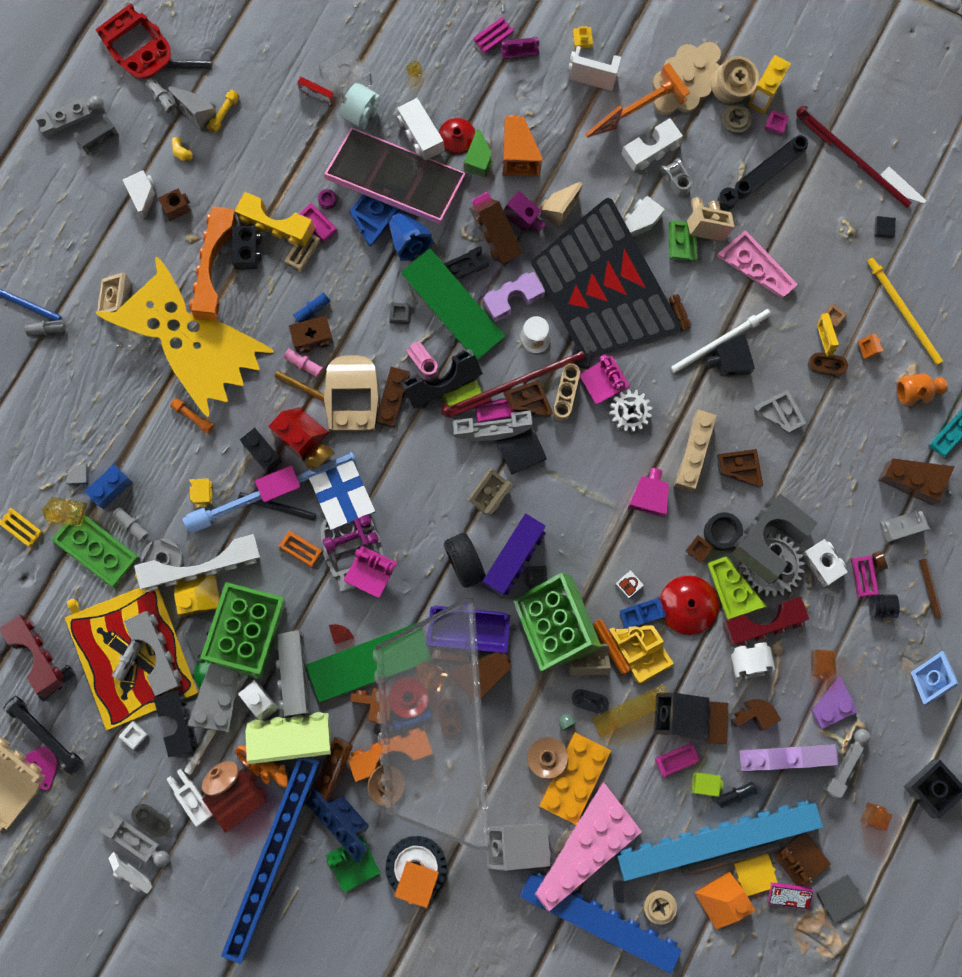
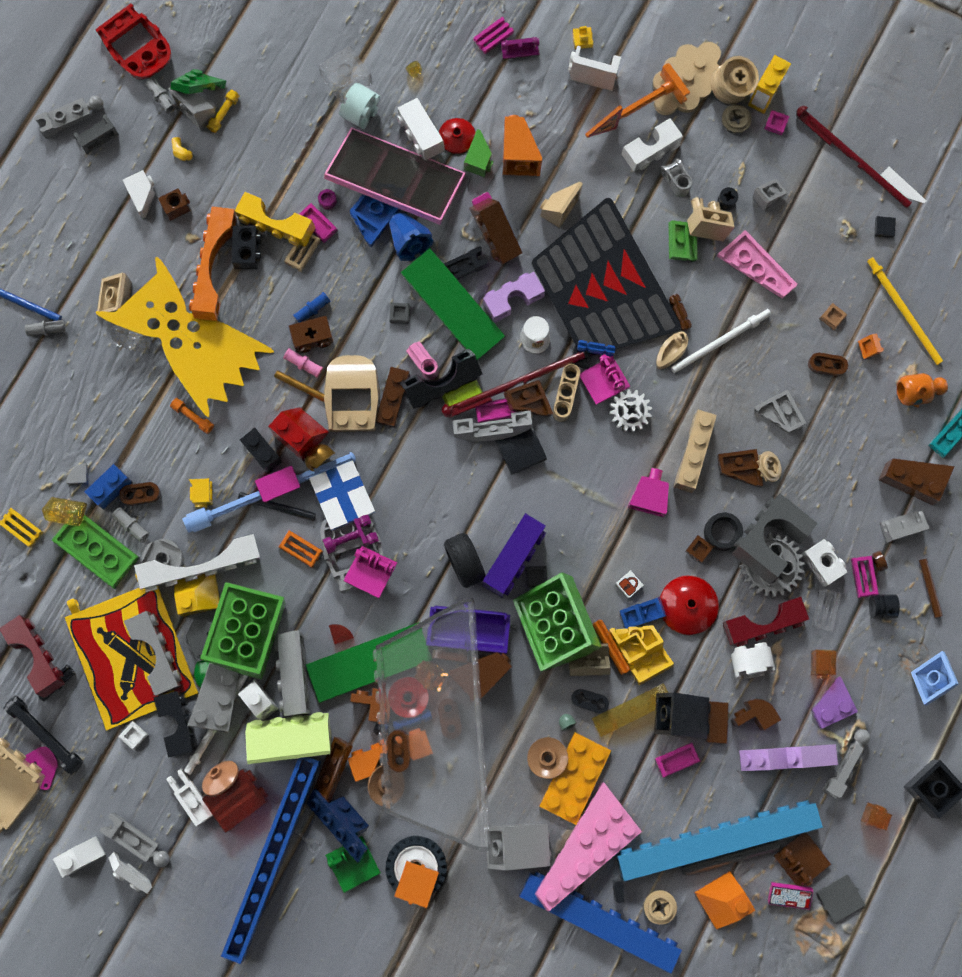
(79, 856): none -> white slope
(127, 660): light grey pin -> none
(140, 493): none -> reddish brown plate
(150, 822): clear smoke plate -> none
(188, 64): black bar -> none
(195, 82): none -> green wing
(268, 770): orange animal -> none
(316, 91): tile -> none
(398, 750): none -> reddish brown plate
(490, 492): dark tan bracket -> none
(523, 213): magenta torso -> none
(596, 348): none -> blue axle
(644, 216): white slope -> none
(672, 350): none -> tan arm
(706, 784): lime brick -> none
(732, 358): black torso -> none
(733, 589): lime wing -> none
(736, 795): black axle -> none
(755, 874): yellow piece -> none
(768, 193): none -> light grey slope
(771, 166): black piece -> none
(774, 470): none -> tan gear
(827, 334): yellow tile -> none

